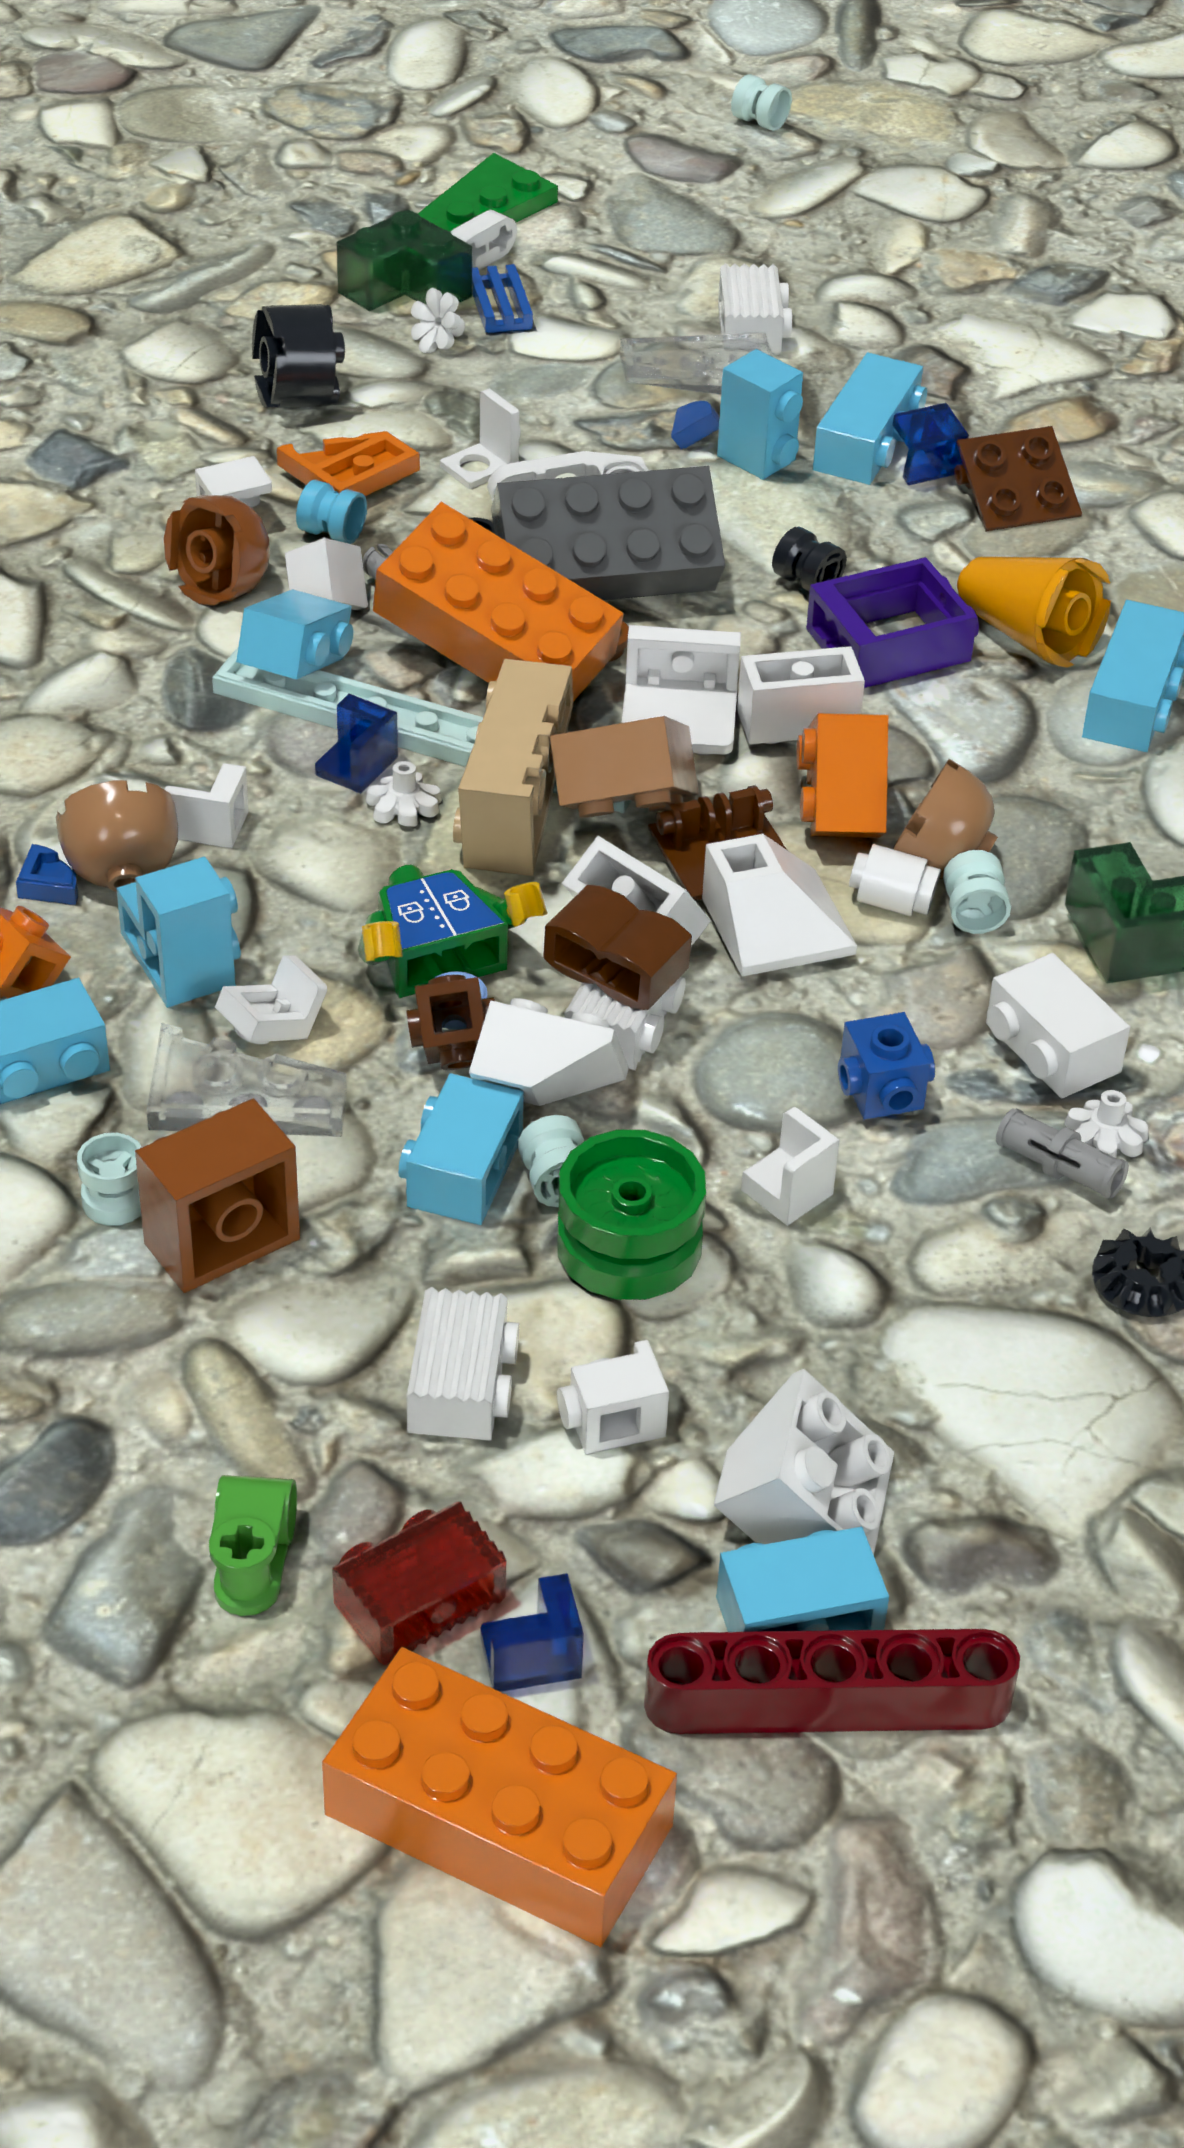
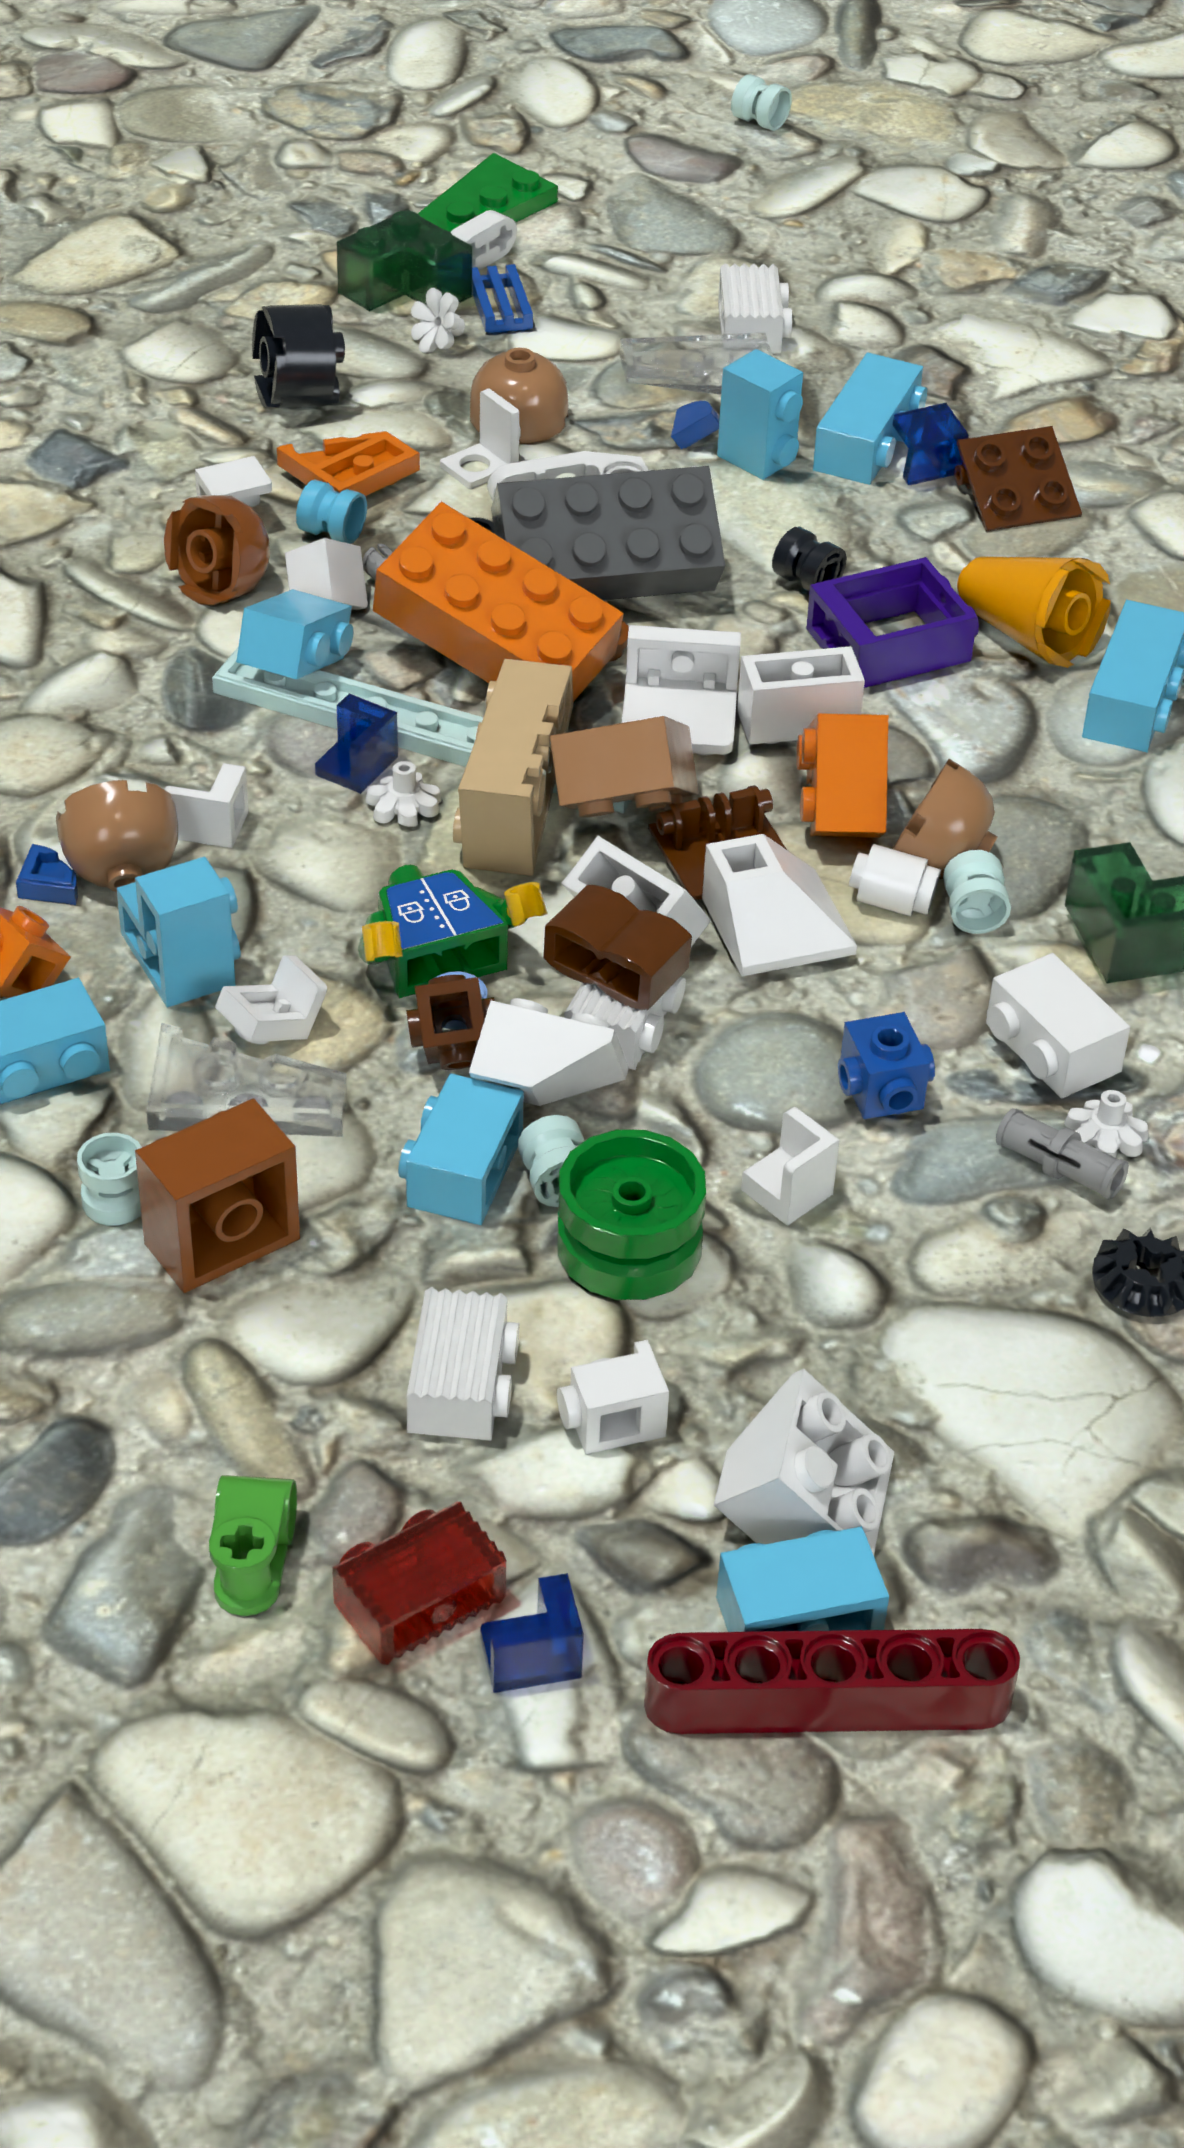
(500, 1795): orange brick -> none
(531, 386): none -> medium nougat cylinder

